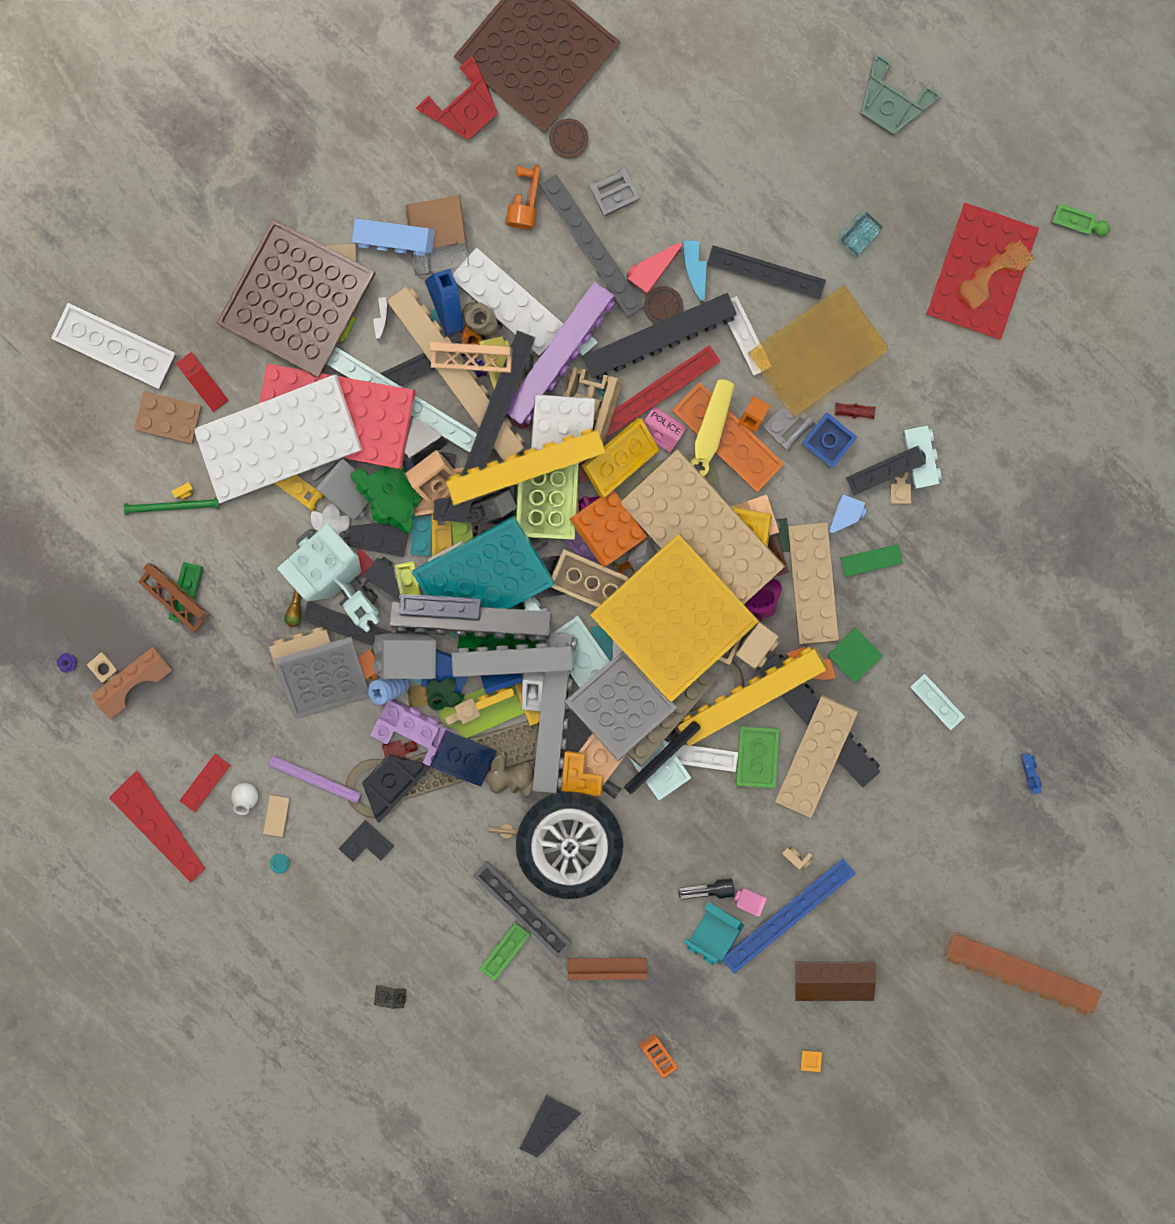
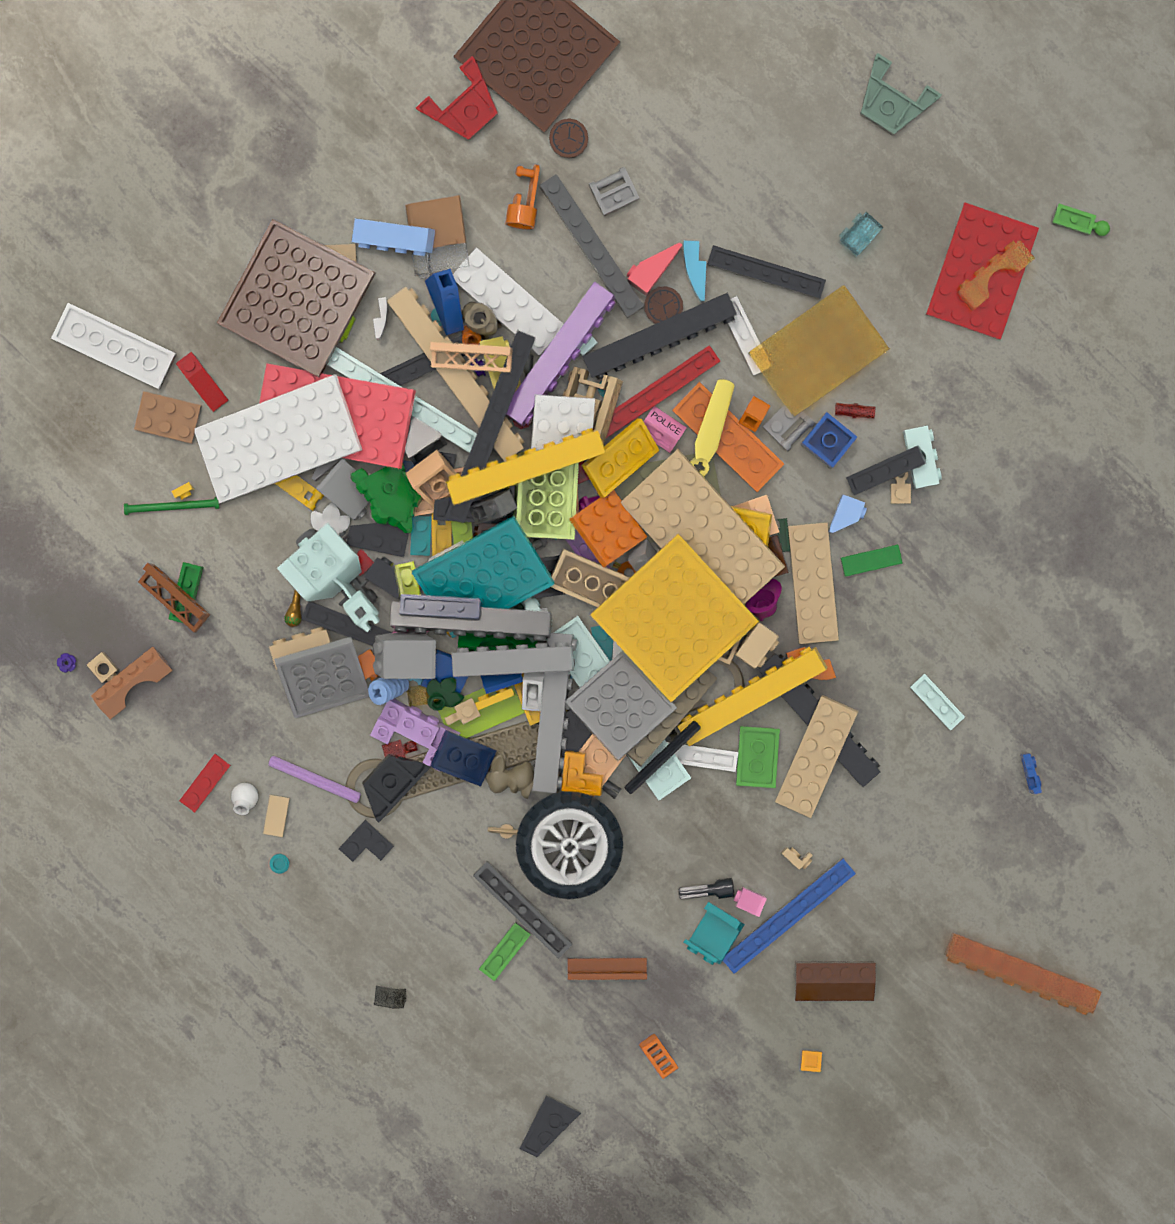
(148, 815): red wing -> none
(854, 655): green tile -> none

